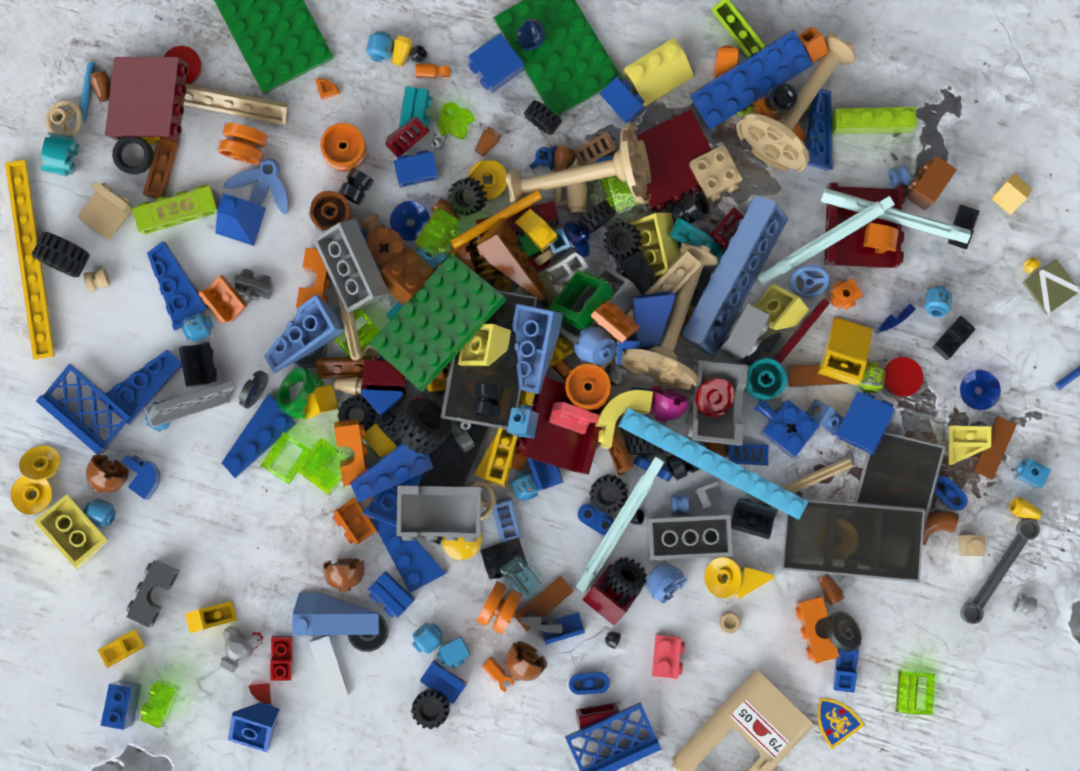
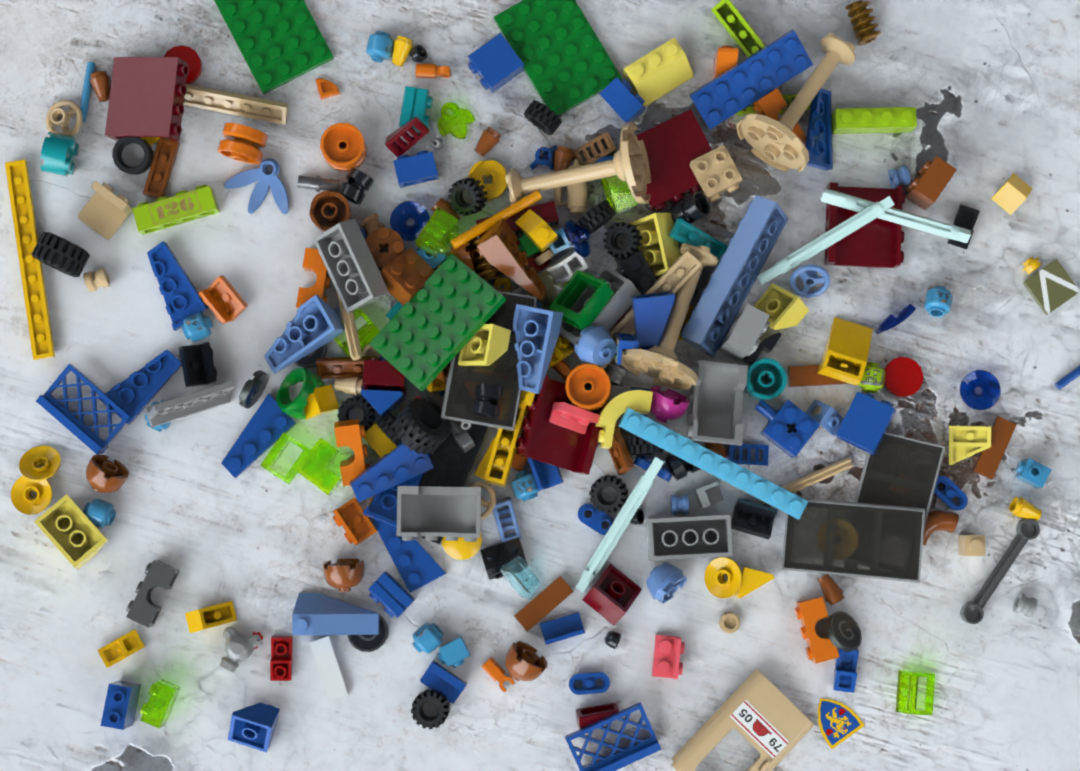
(147, 476): blue brick -> none
(239, 219): blue slope -> none
(251, 288): dark grey hips -> none
(261, 692): clear red tile -> none
(318, 183): none -> flat silver pin
(499, 607): orange wheel -> none
(522, 422): dark azure brick -> none
(531, 34): dark blue hair -> none
(534, 622): dark grey slope -> none
(615, 321): orange plate -> none
(622, 585): black tyre -> none
(714, 397): red tile -> none
(719, 238): dark red tile -> none
(780, 98): black wheel -> none
(801, 331): dark red tile -> none
(813, 43): orange slope -> none
(849, 289): orange brick -> none
(862, 22): none -> pearl gold piece
(880, 237): orange brick -> none
(953, 338): black slope -> none

